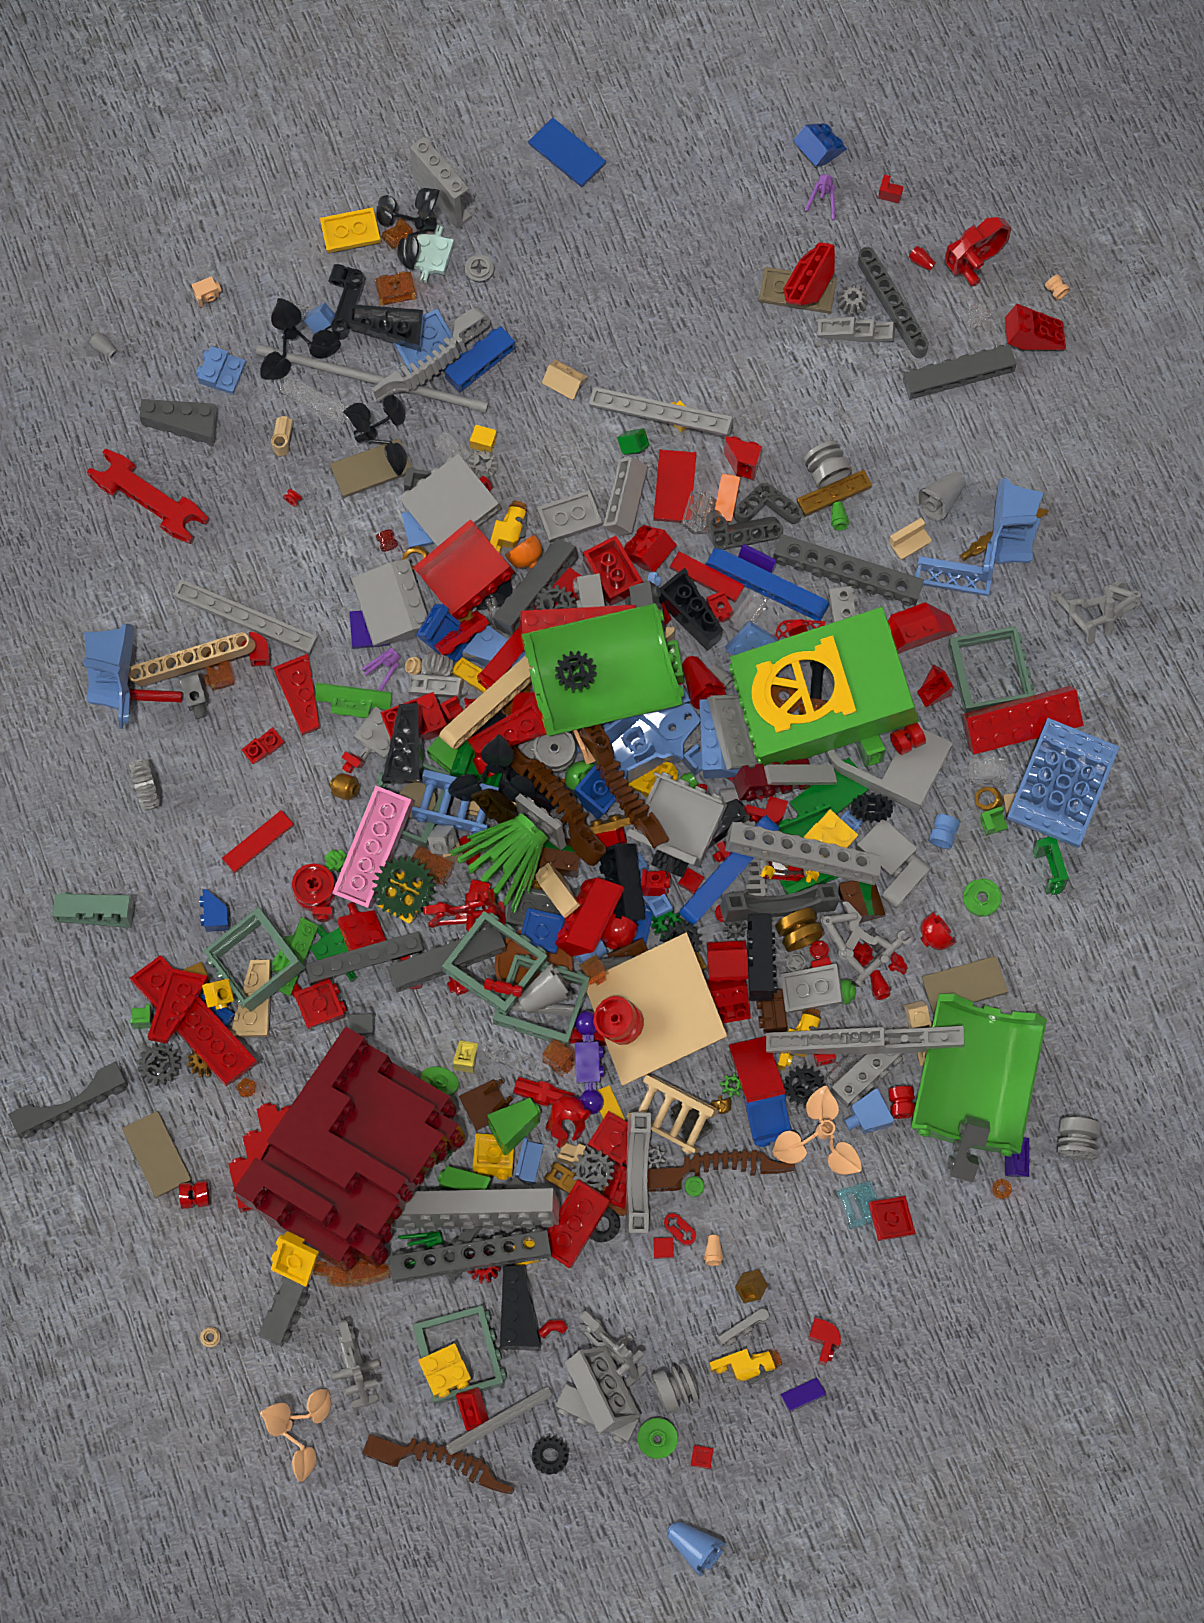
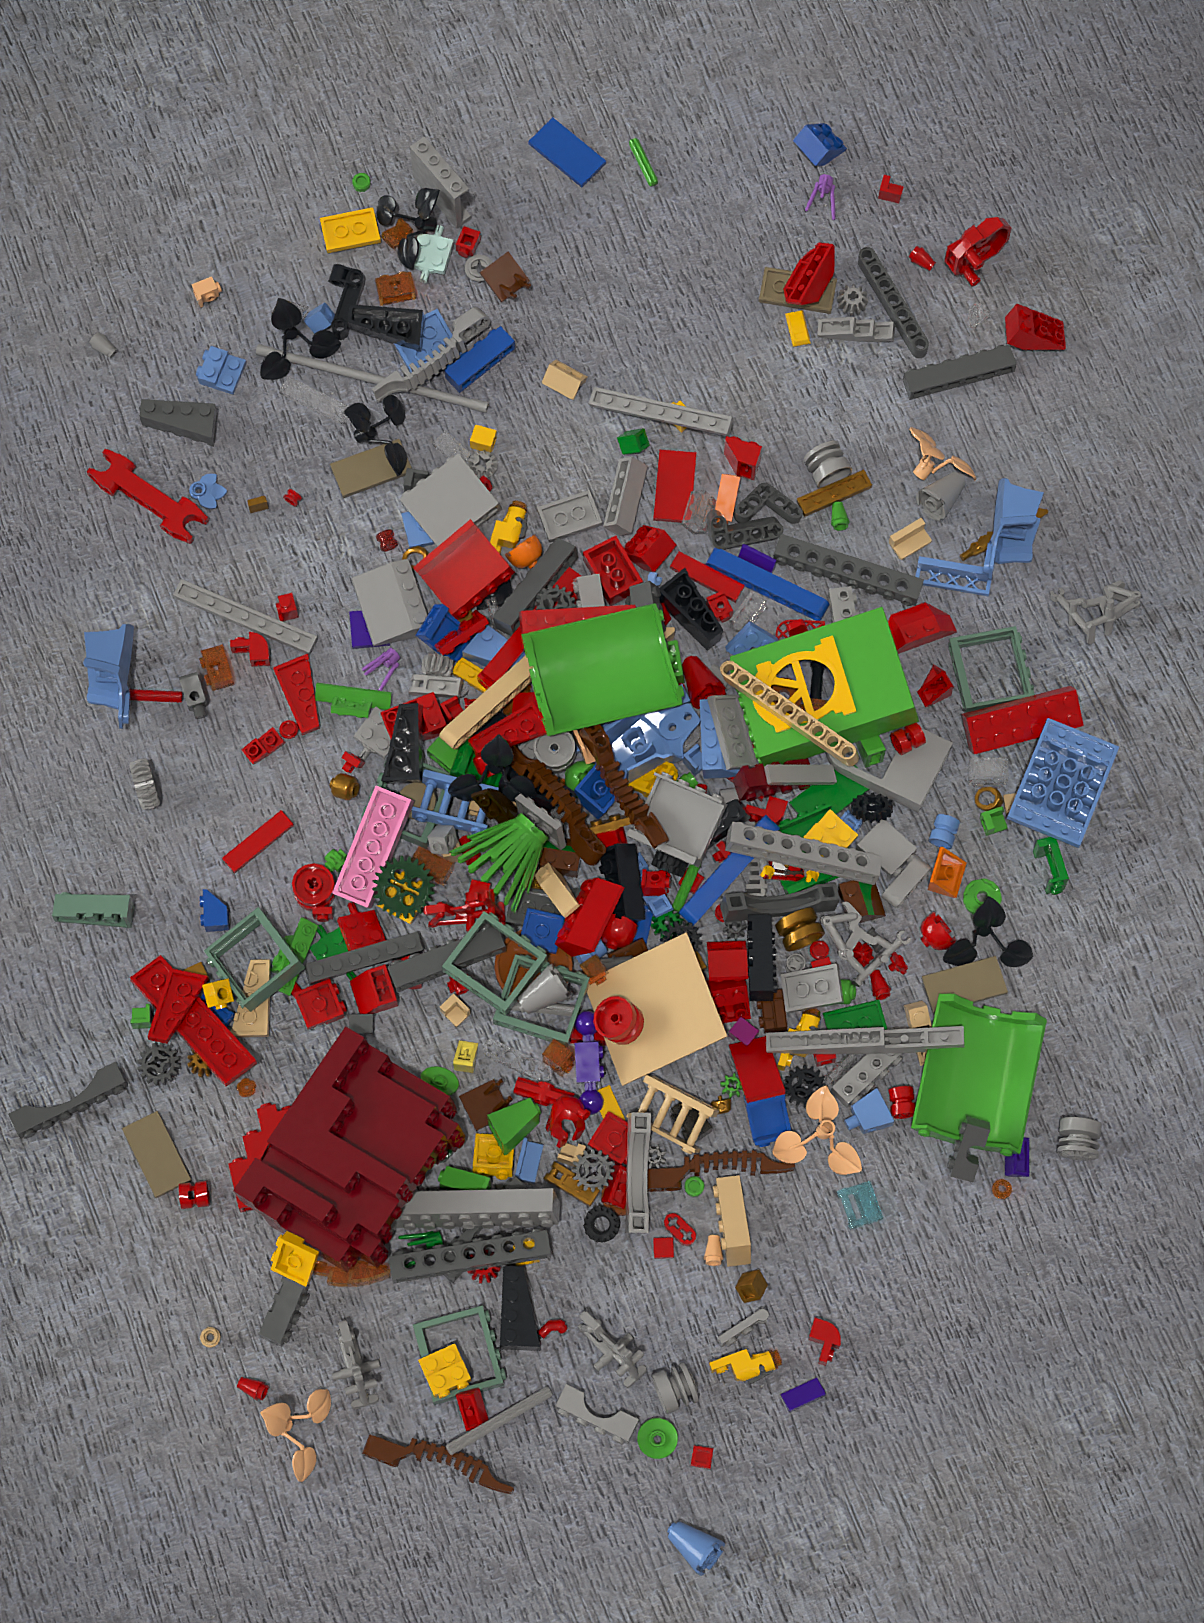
(183, 656): tan beam -> none
(210, 491): none -> medium blue plate
(254, 1388): none -> red cone
(257, 504): none -> pearl gold tile
(282, 435): tan piece -> none
(286, 607): none -> red brick
(288, 729): none -> red plate
(361, 182): none -> bright green tile
(374, 991): none -> red slope
(413, 665): tan plate -> none
(454, 1010): none -> tan panel
(468, 237): none -> red brick
(503, 987): red axle -> none
(505, 277): none -> reddish brown plate
(559, 1464): black tyre -> none
(569, 667): black gear -> none
(577, 1222): red tile -> none
(602, 1389): light grey slope -> none
(643, 162): none -> bright green axle
(685, 887): none -> bright green axle
(733, 1220): none -> tan wedge
(743, 1031): none -> magenta panel
(793, 720): none -> tan beam
(797, 328): none -> yellow tile
(857, 1016): none -> green tile
(891, 1218): red tile -> none
(928, 447): none -> light nougat plant
(947, 873): none -> orange slope
(986, 916): none -> black plant
(1057, 287): light nougat wheel -> none

